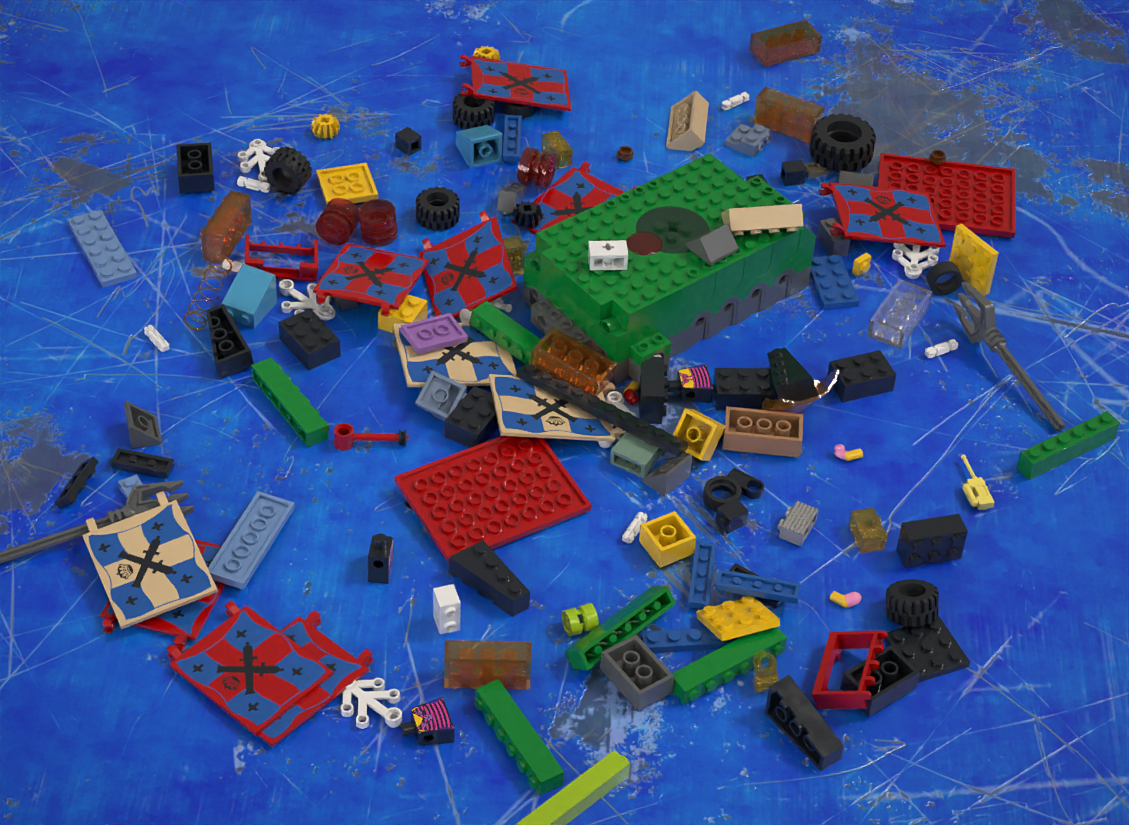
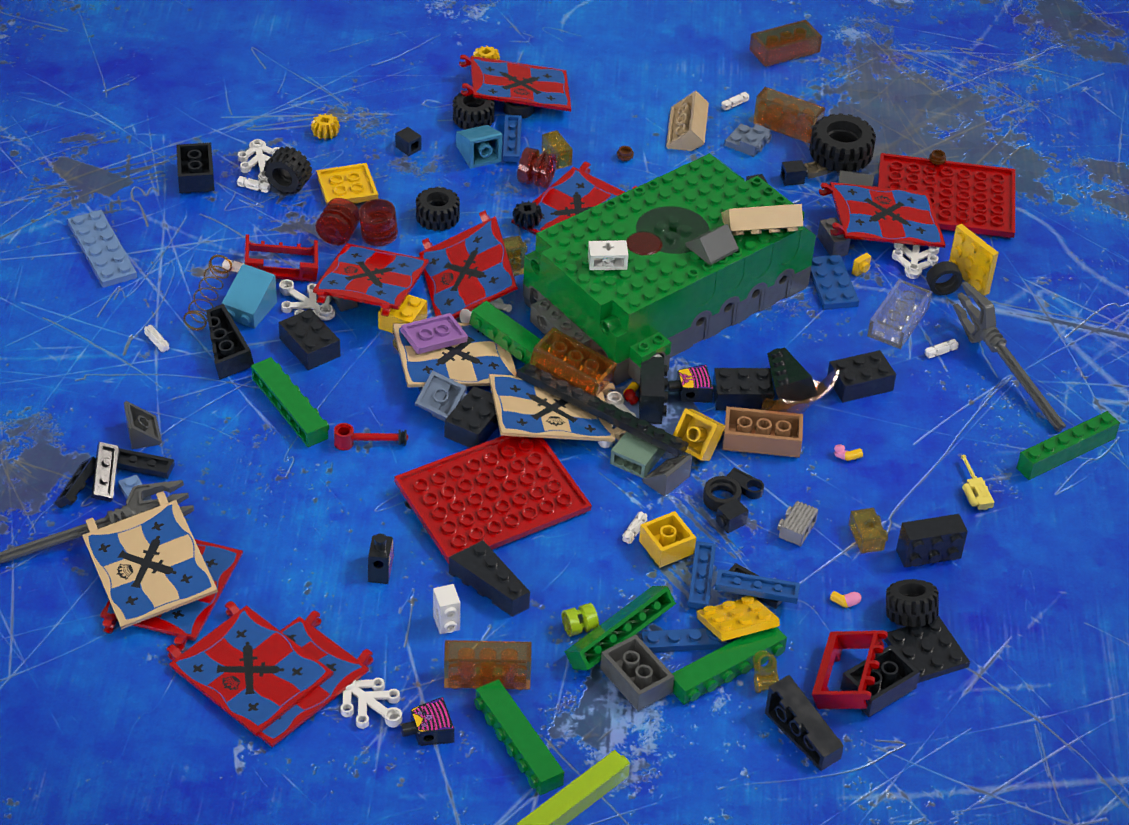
(105, 471): none -> plate
(226, 226): clear orange brick -> none
(250, 540): medium blue plate -> none
(510, 196): dark grey slope -> none

